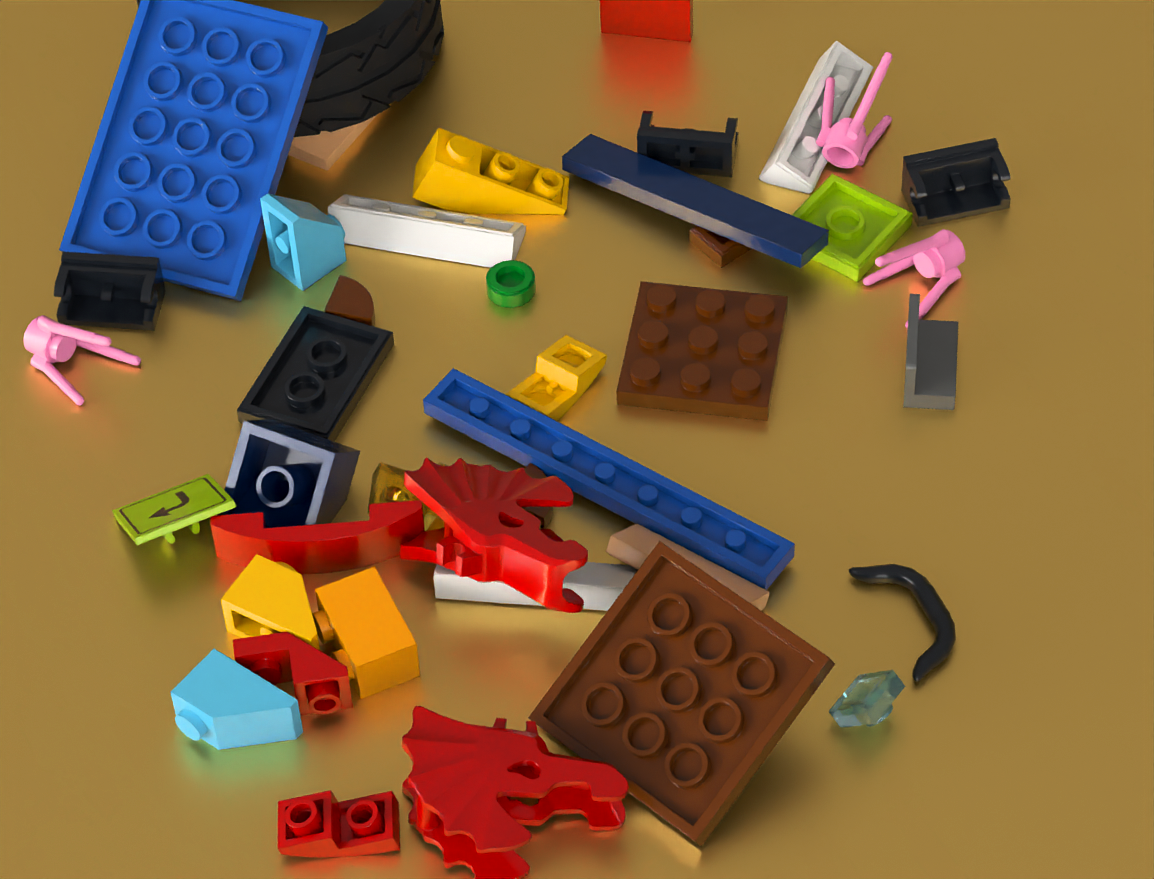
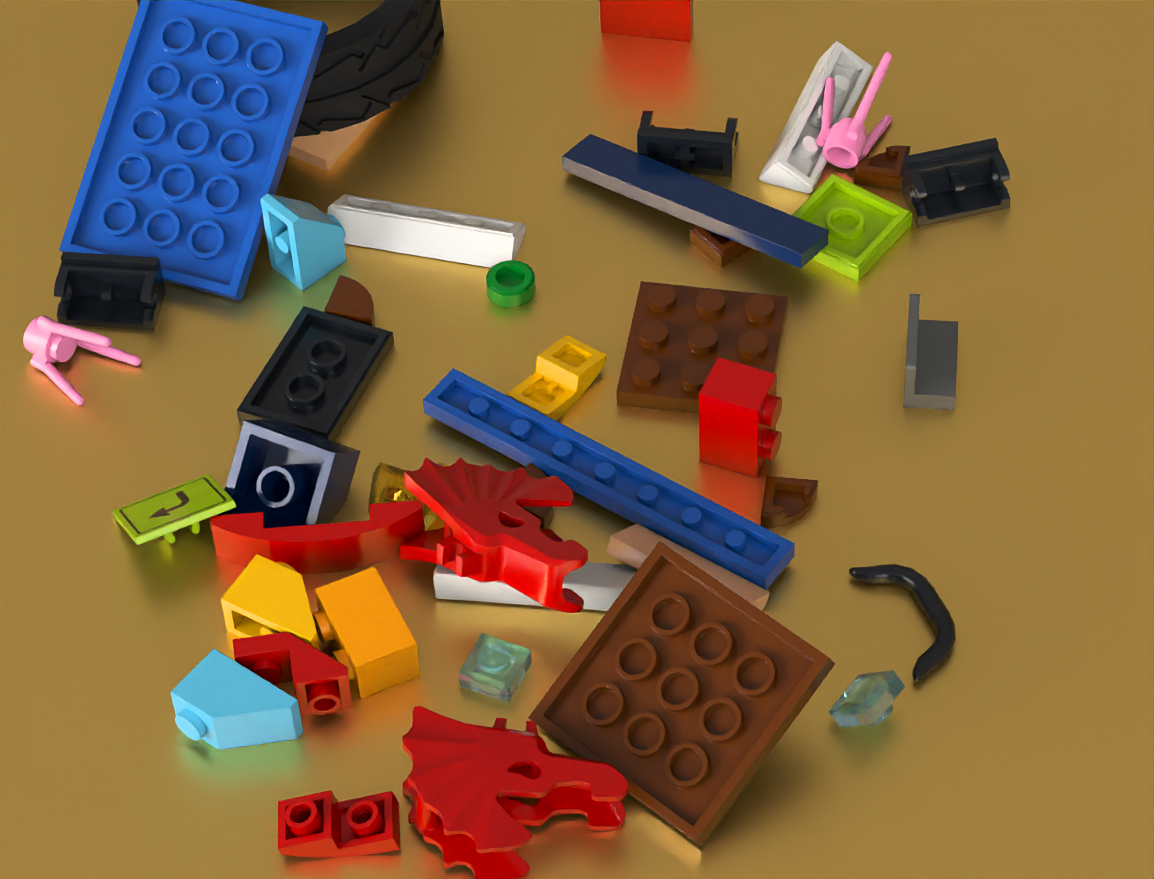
(484, 180): yellow slope -> none
(495, 667): none -> clear light blue plate
(739, 418): none -> red brick
(786, 500): none -> reddish brown tile
(882, 169): none -> reddish brown tile
(932, 257): bright pink plant -> none

